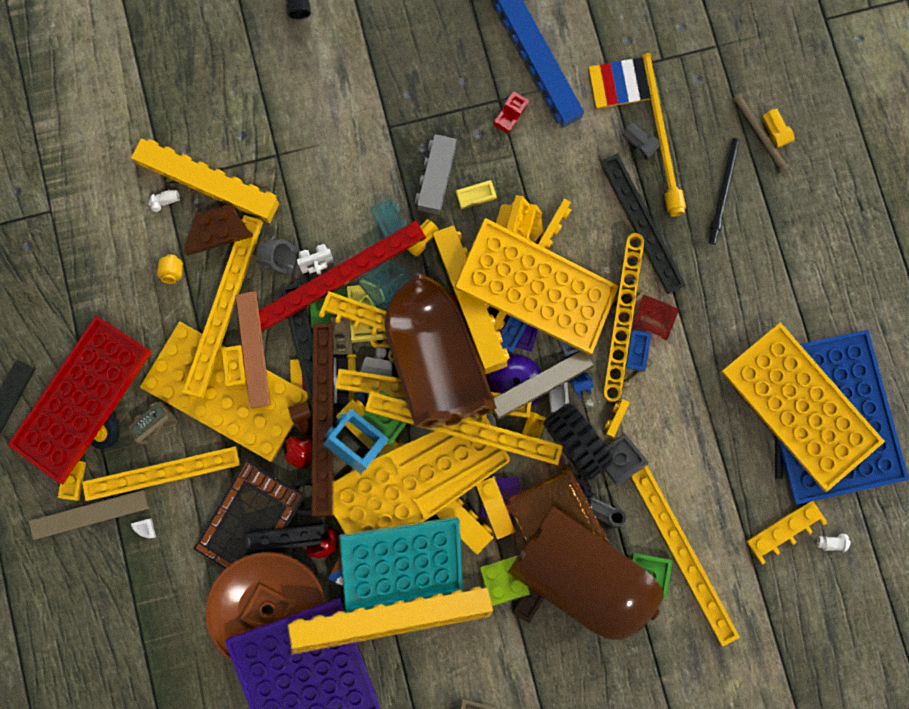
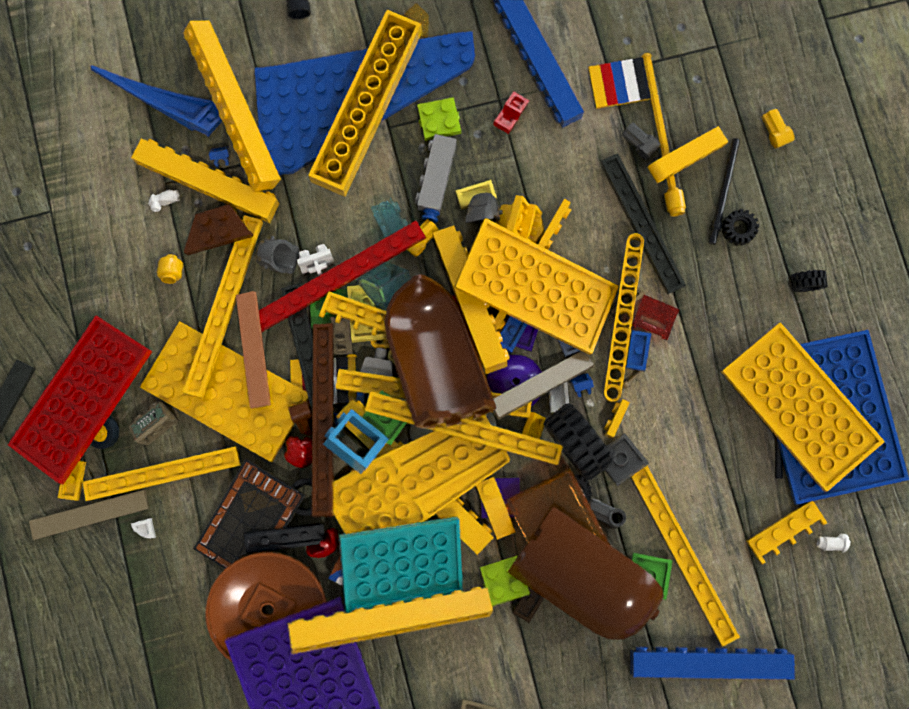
(187, 110): none -> blue plate
(220, 153): none -> blue tile
(231, 106): none -> yellow brick
(234, 366): yellow plate -> none
(304, 97): none -> blue wing
(365, 103): none -> yellow brick
(419, 15): none -> clear yellow tile
(430, 214): none -> blue bush
(439, 118): none -> lime plate
(481, 207): none -> dark grey helmet
(687, 154): none -> yellow beam
(712, 664): none -> blue brick
(745, 217): none -> black tyre
(760, 132): dark tan bar -> none
(809, 281): none -> black tyre

